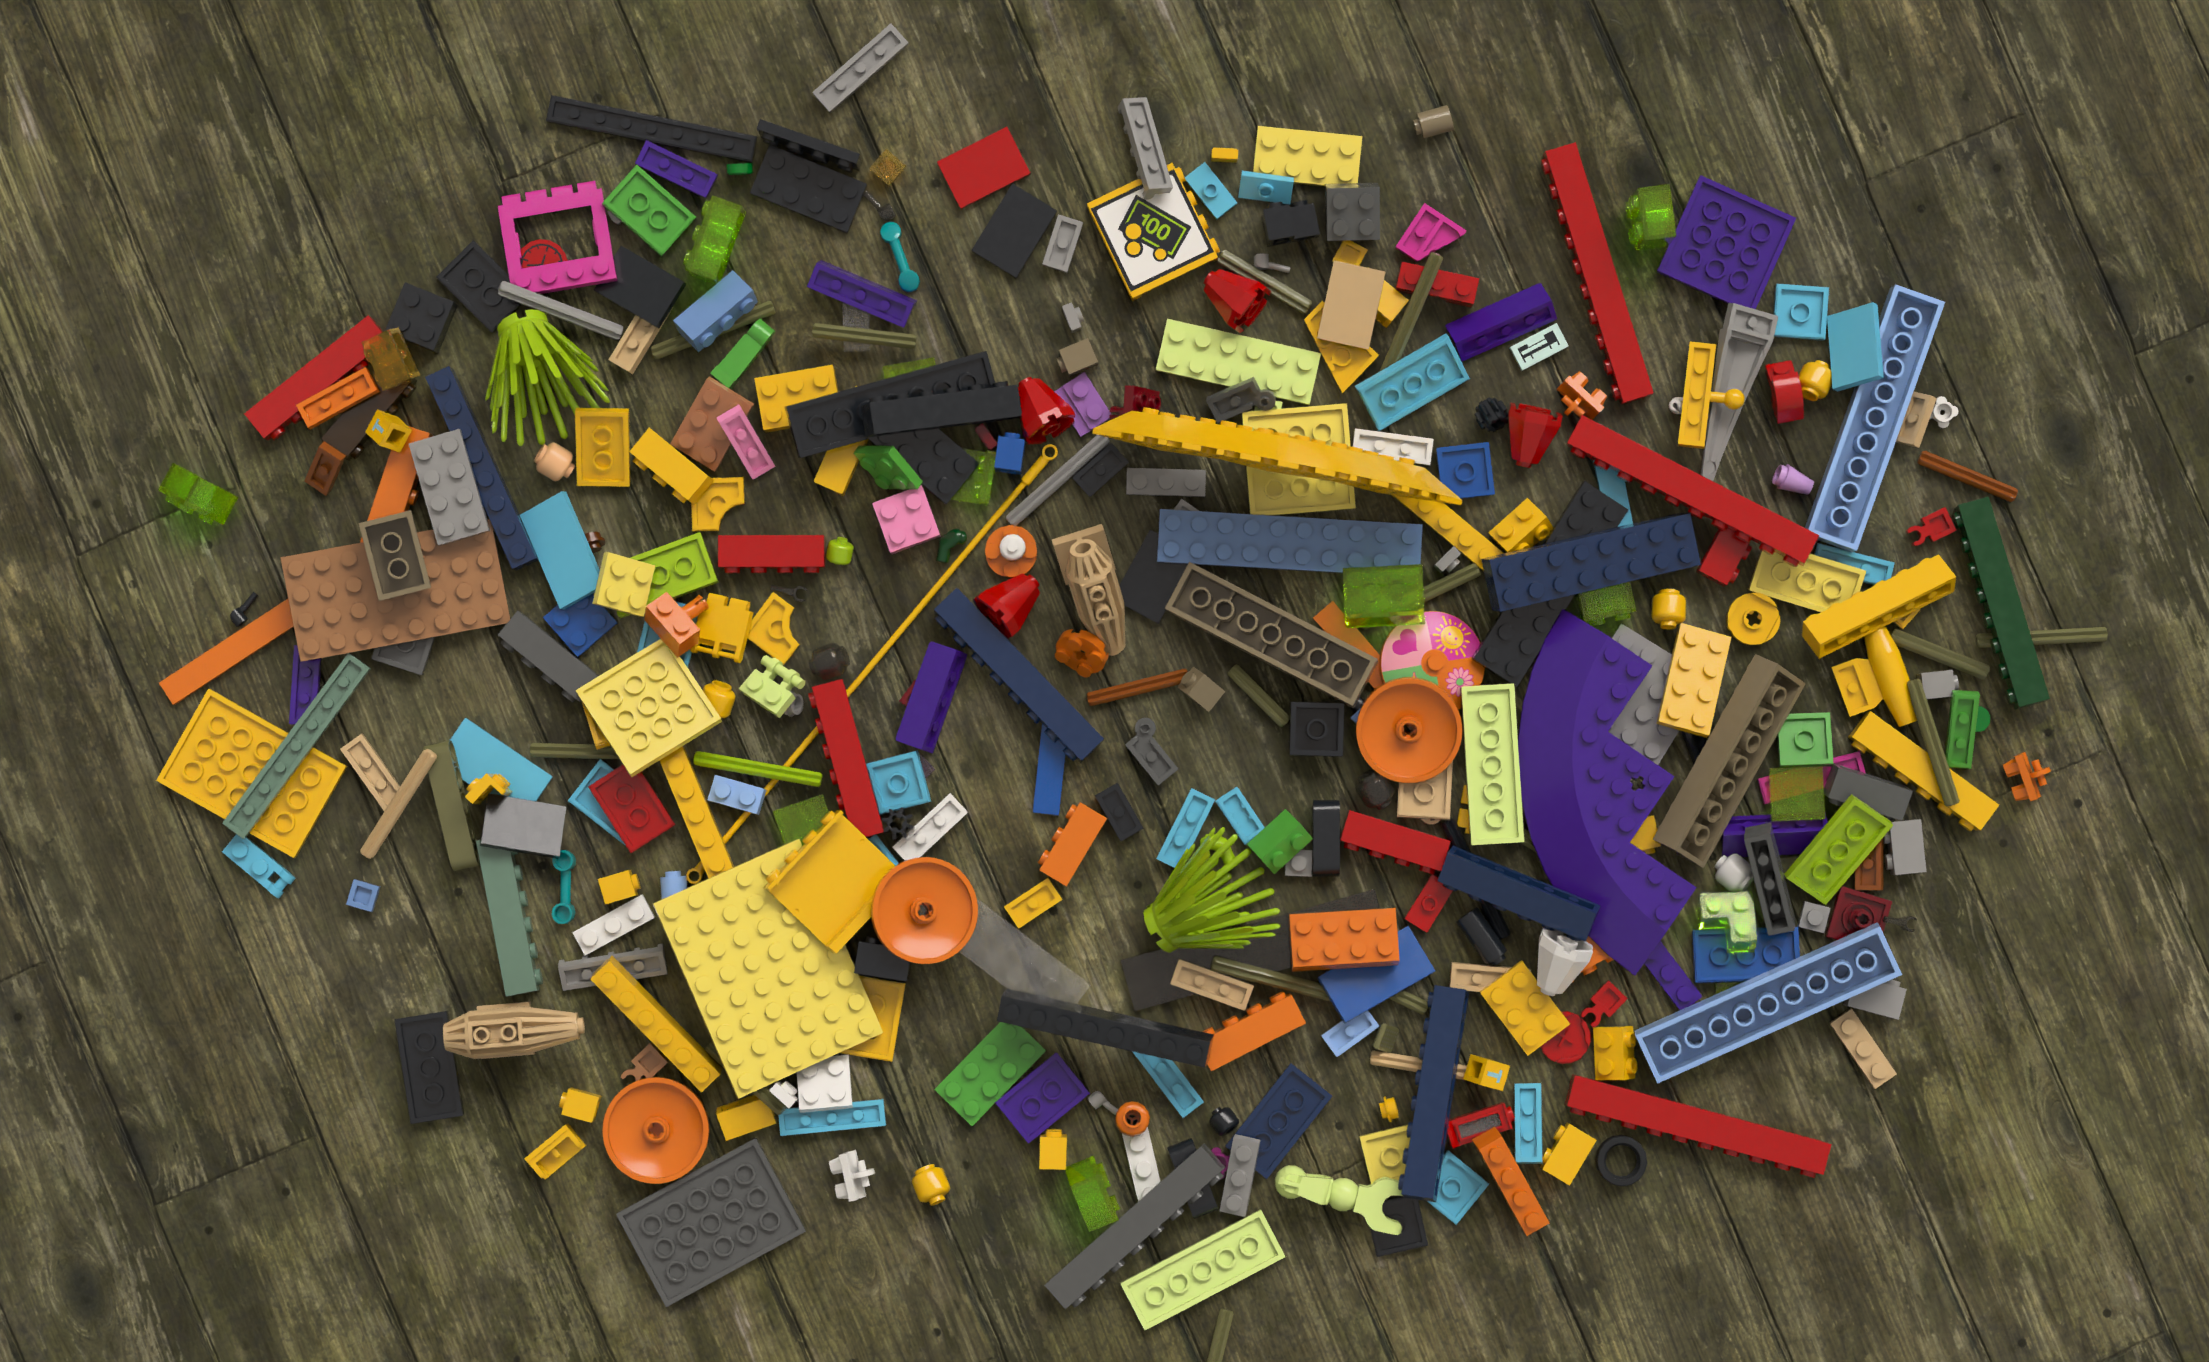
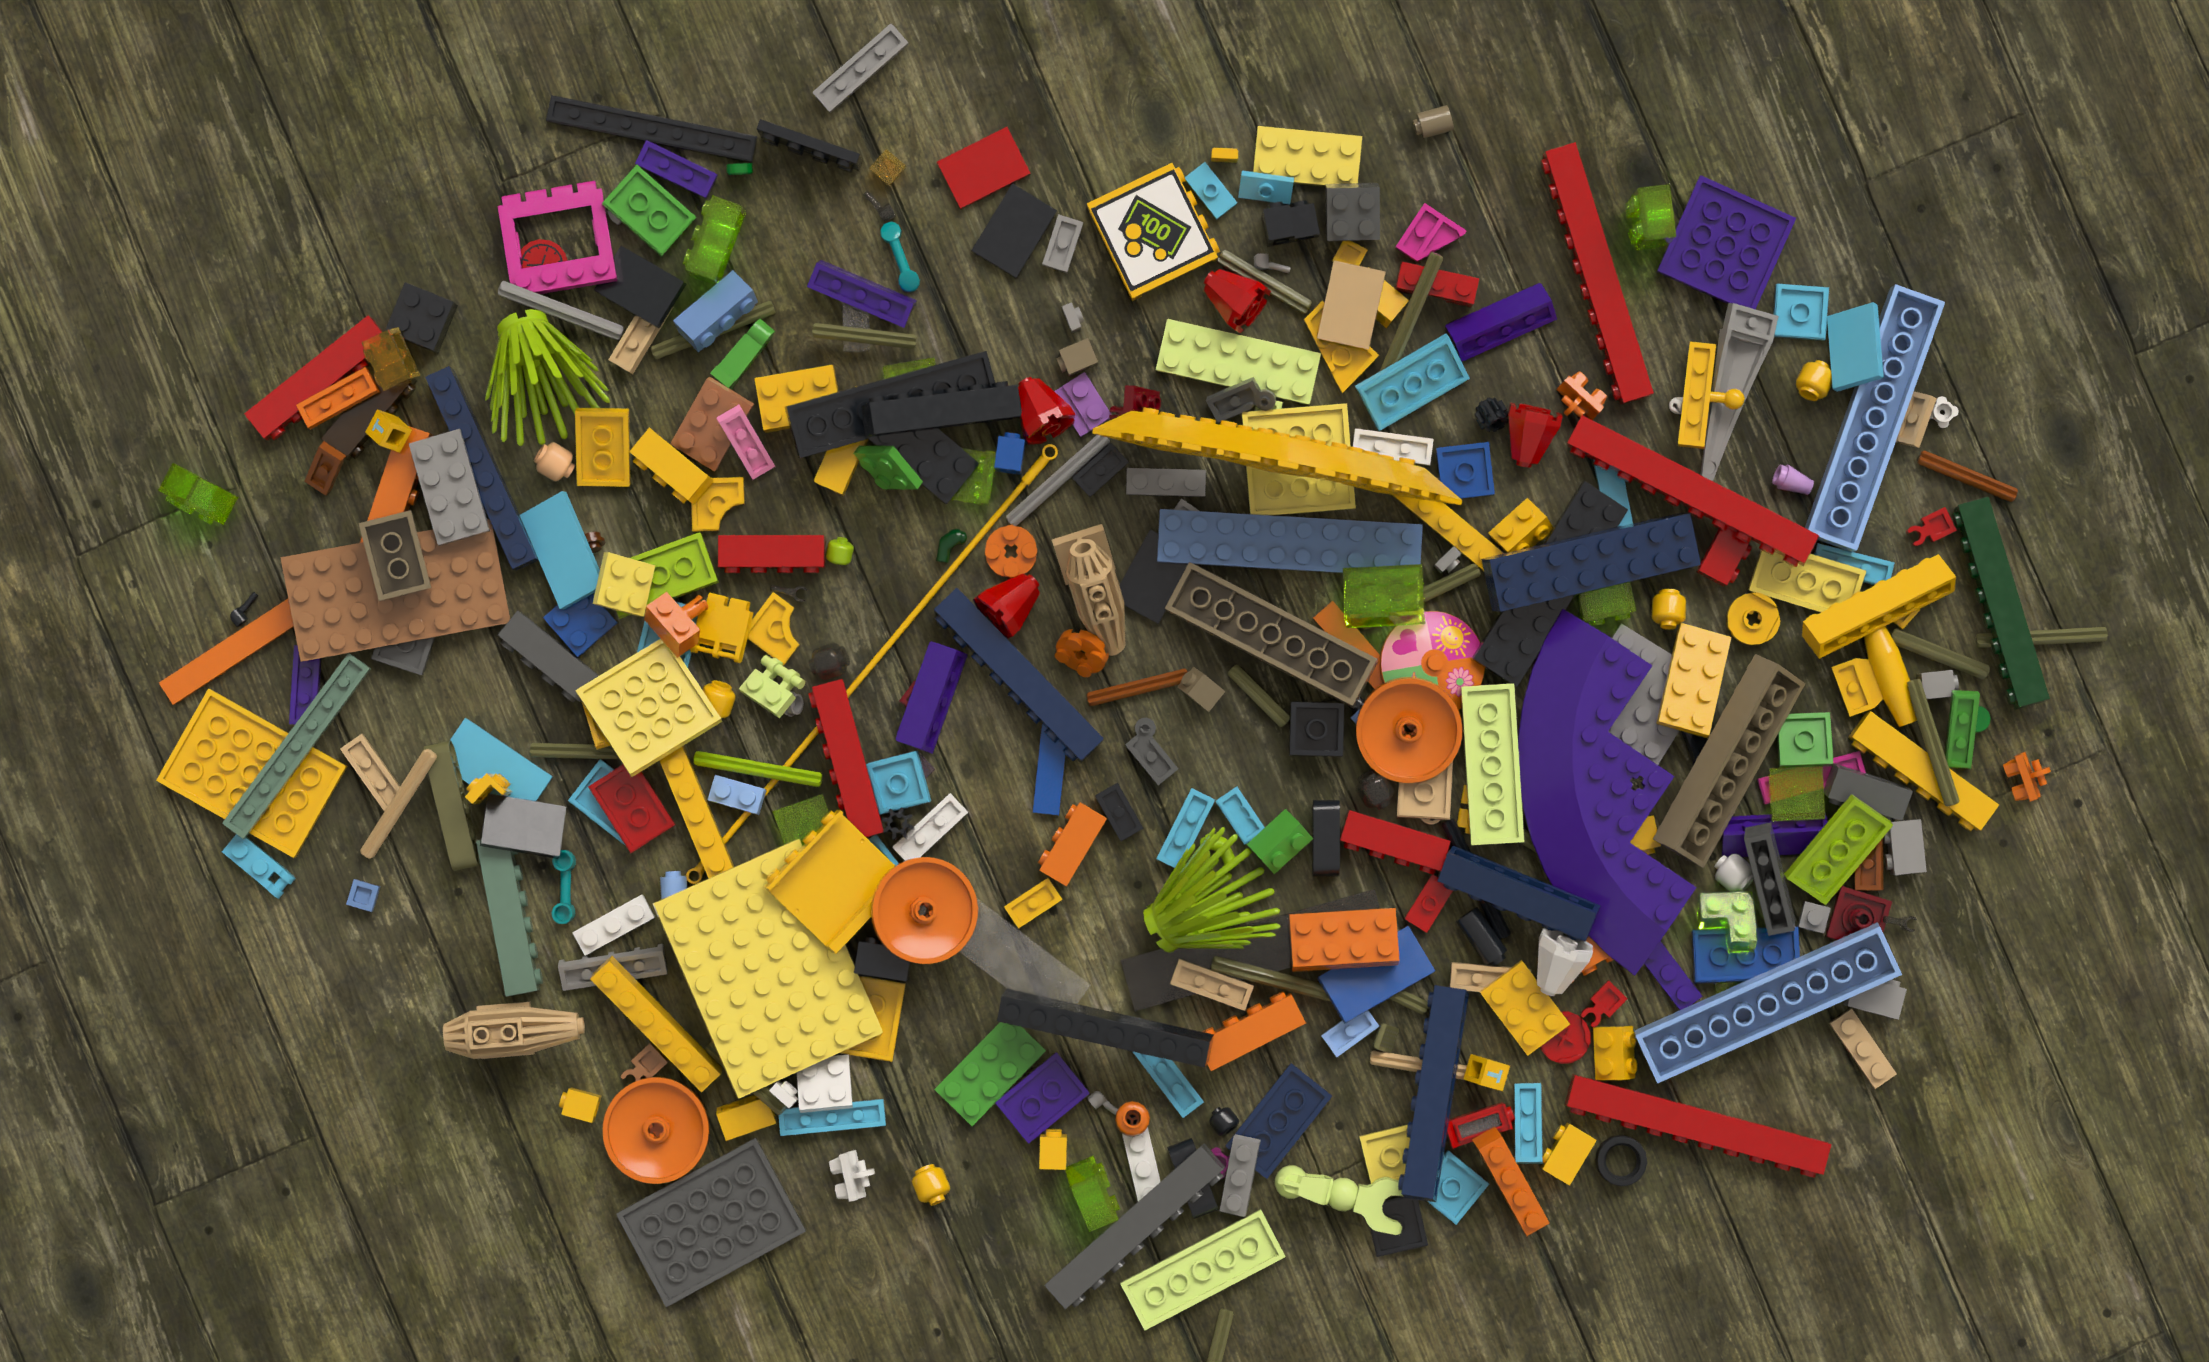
(428, 1068): black plate -> none
(475, 282): black tile -> none
(555, 1151): yellow hinge -> none
(619, 886): yellow brick -> none
(808, 189): black plate -> none
(906, 519): bright pink brick -> none
(986, 437): dark red tile -> none
(1012, 547): white piece -> none
(1145, 146): light grey hinge -> none
(1300, 864): light grey plate -> none
(1389, 1109): yellow plate -> none
(1539, 347): light aqua tile -> none
(1786, 391): red brick -> none

